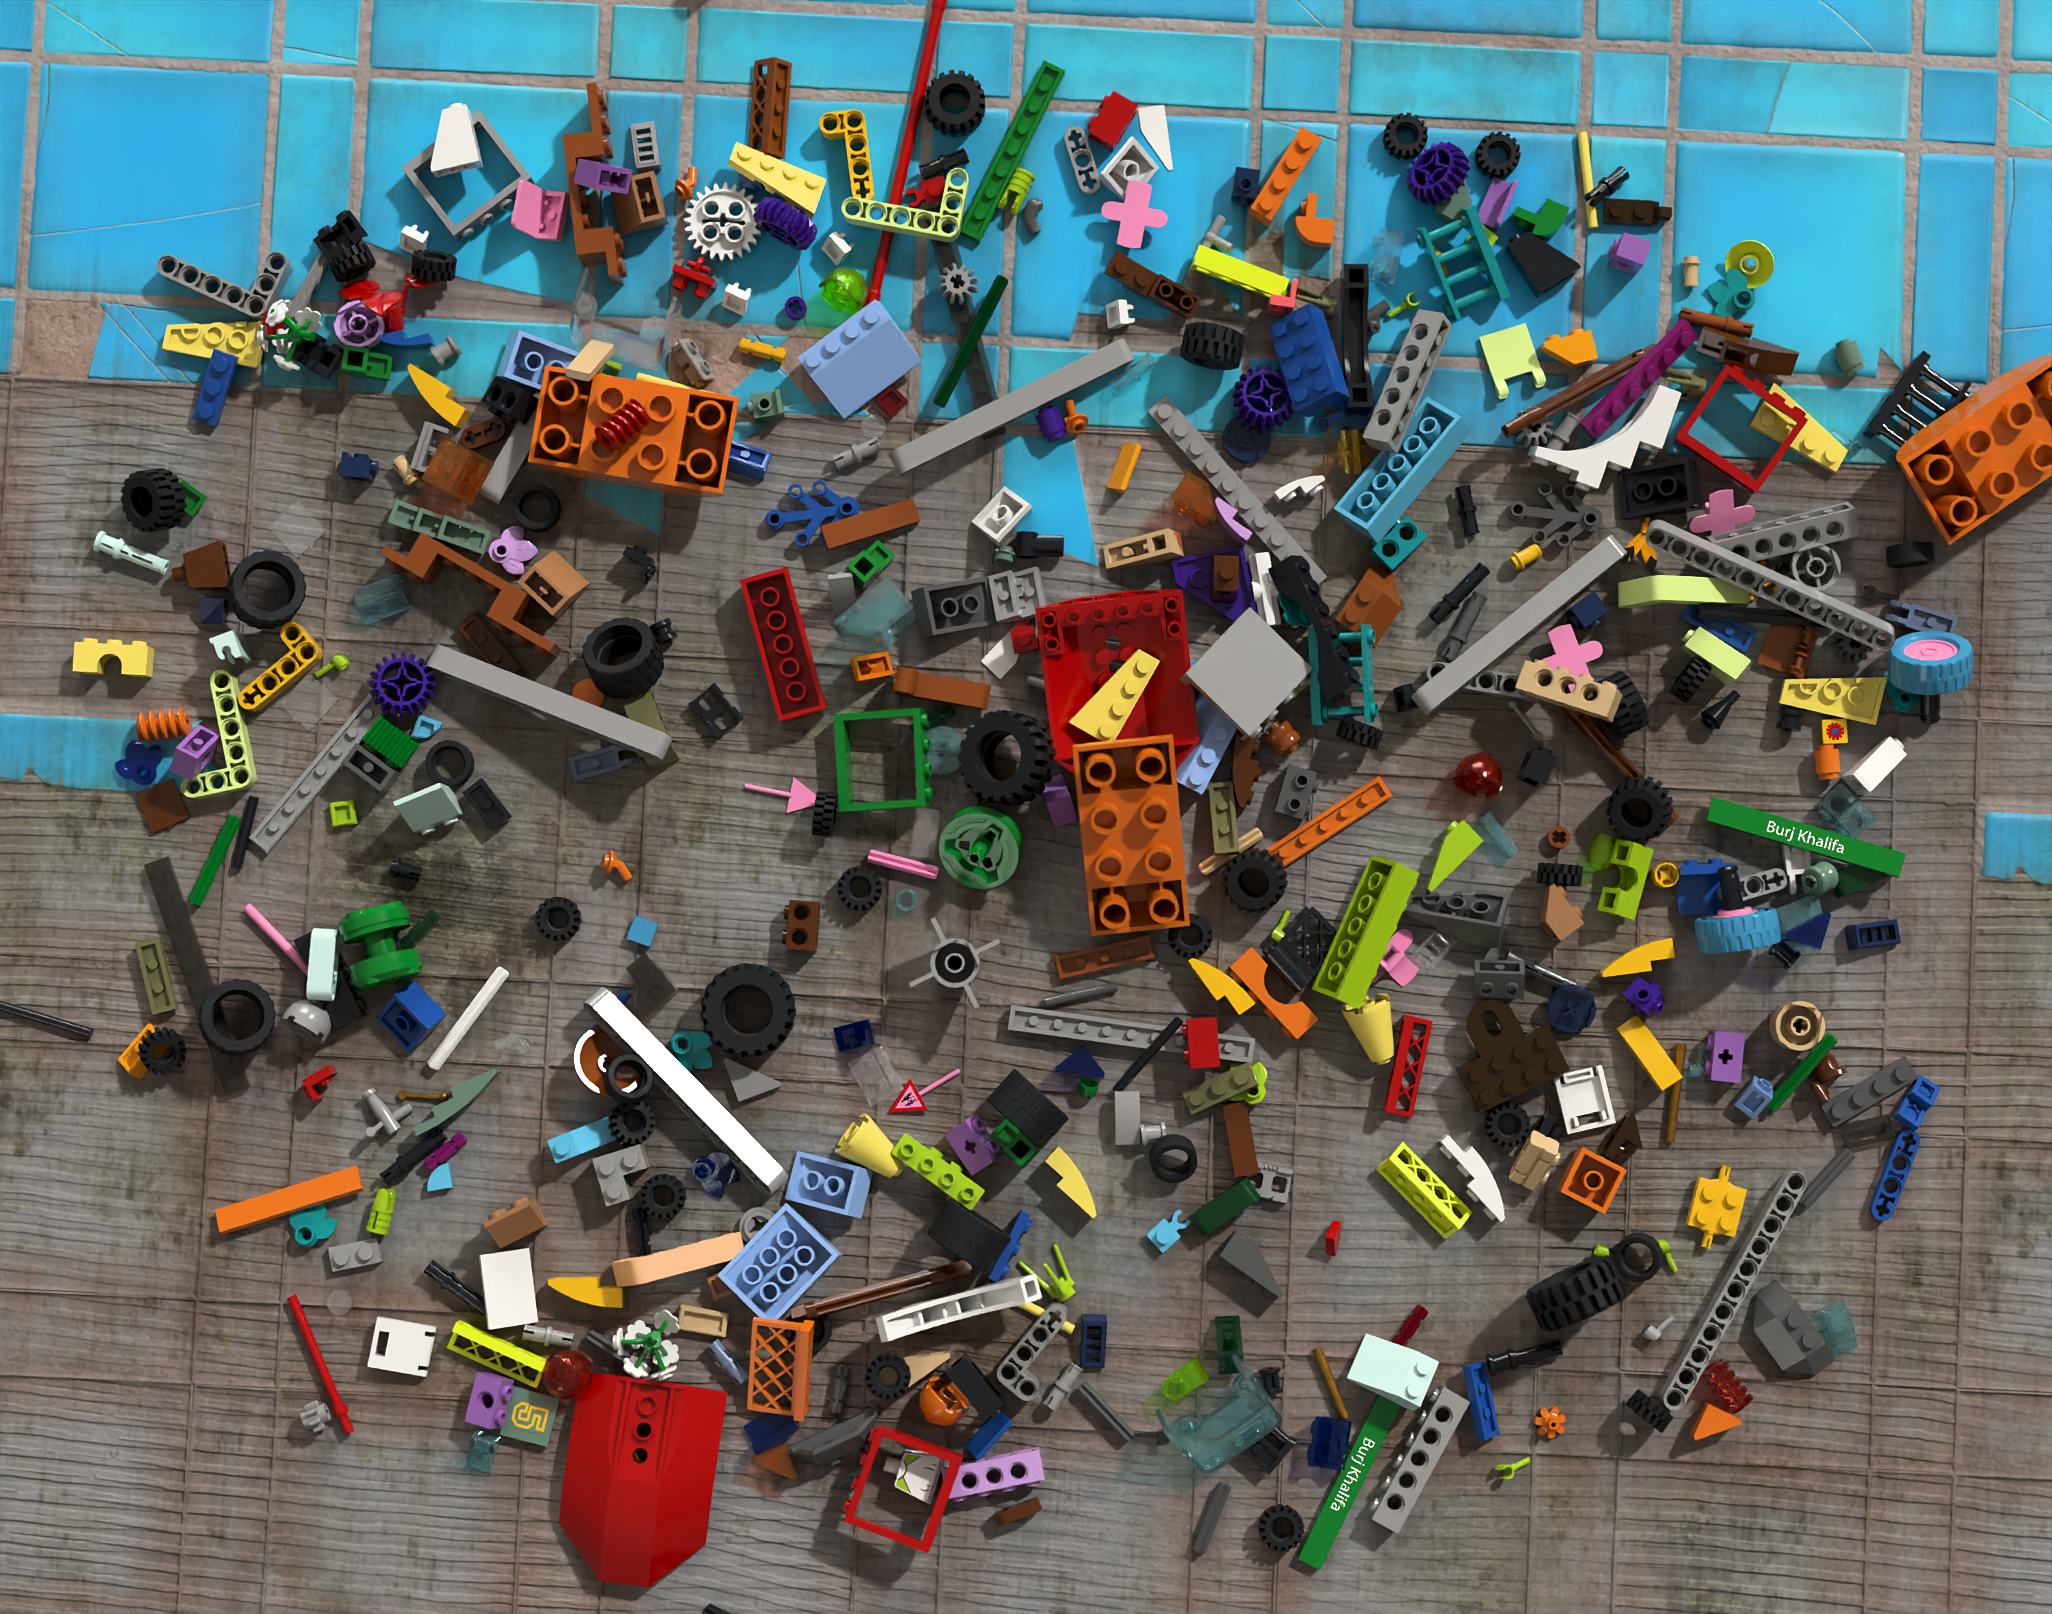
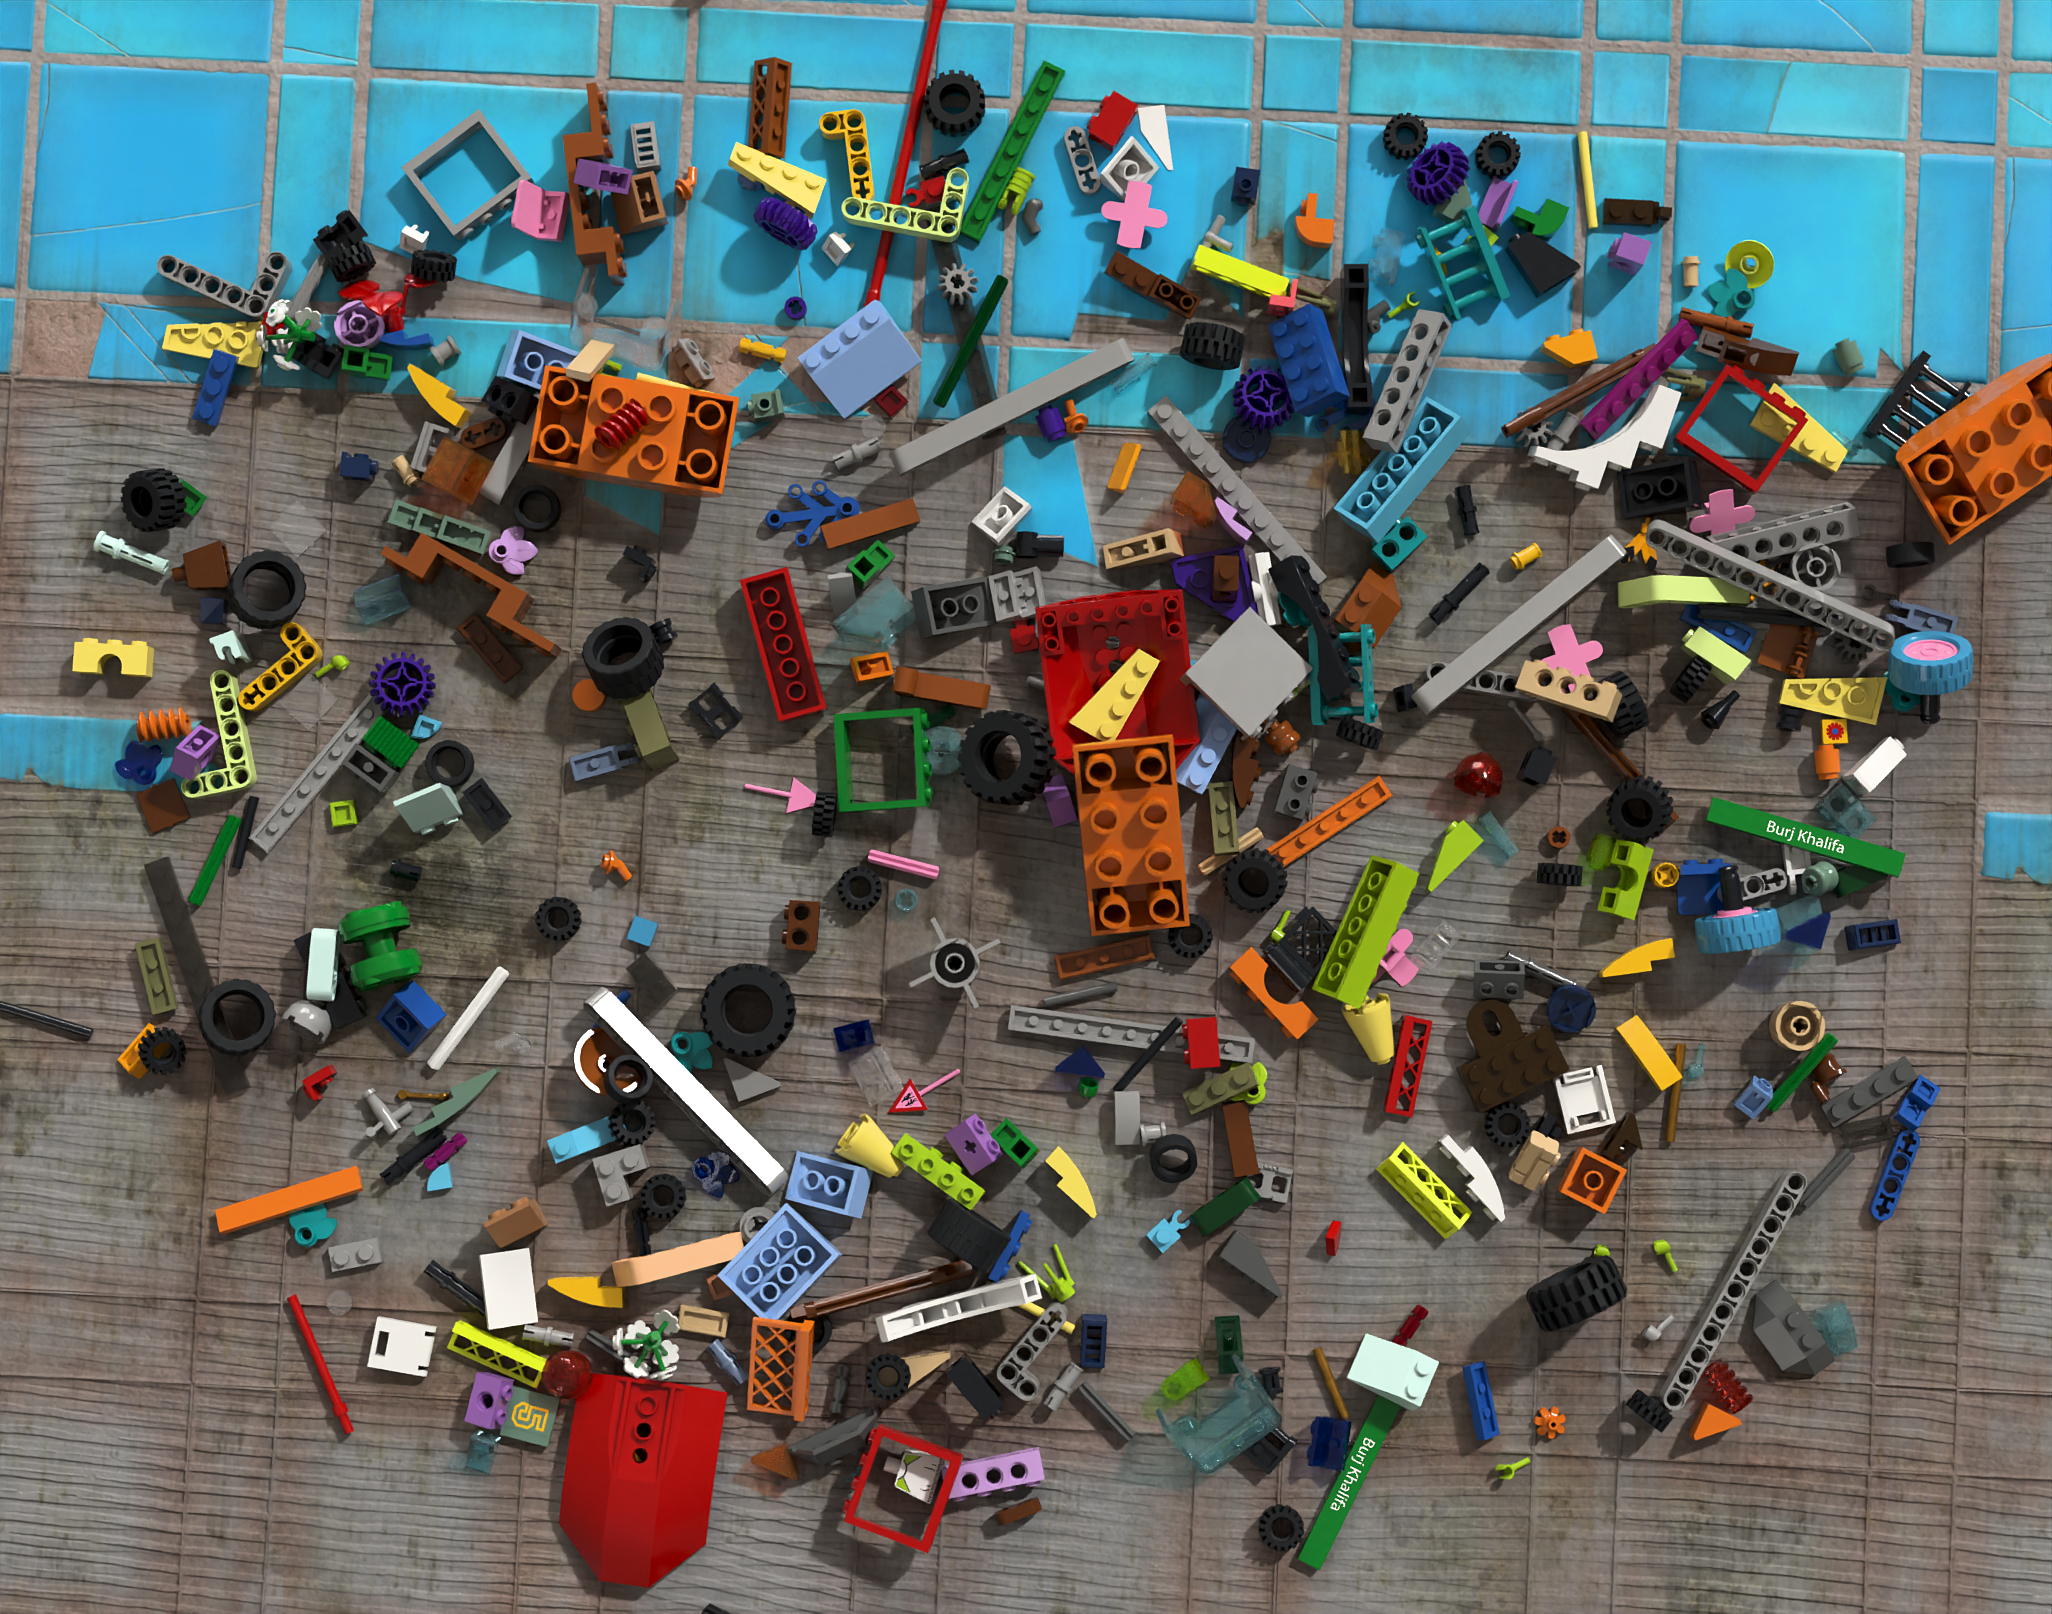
(276, 937): bright pink bar -> none
(315, 1416): light grey gear -> none
(381, 1211): lime hinge -> none
(419, 930): clear green axle -> none
(455, 143): white slope -> none
(549, 702): light grey beam -> none
(553, 583): medium nougat slope -> none
(703, 283): red hips -> none
(721, 243): white gear -> none
(736, 299): white tile -> none
(748, 461): blue slope -> none
(770, 1429): clear blue panel -> none
(845, 290): clear neon green cylinder -> none
(942, 1403): orange cylinder -> none
(977, 826): green wheel -> none
(988, 1435): blue slope -> none
(1002, 656): white sticker -> none
(1027, 1109): black tyre -> none
(1118, 314): white tile -> none
(1161, 1438): clear smoke hand -> none
(1211, 1517): dark grey axle -> none
(1222, 985): yellow slope -> none
(1285, 176): orange arch -> none
(1306, 486): white slope -> none
(1395, 1517): light grey brick -> none
(1459, 635): dark grey pin -> none
(1469, 917): dark grey wedge -> none
(1511, 355): yellowish green flag -> none
(1512, 1359): black pin -> none
(1556, 913): medium nougat slope -> none
(1559, 515): dark grey plant -> none
(1587, 612): dark blue brick -> none
(1607, 186): black pin -> none
(1645, 998): dark purple brick -> none
(1651, 1243): black tyre -> none
(1716, 1206): yellow plate -> none
(1733, 1046): medium lavender brick -> none
(1784, 954): black bush -> none

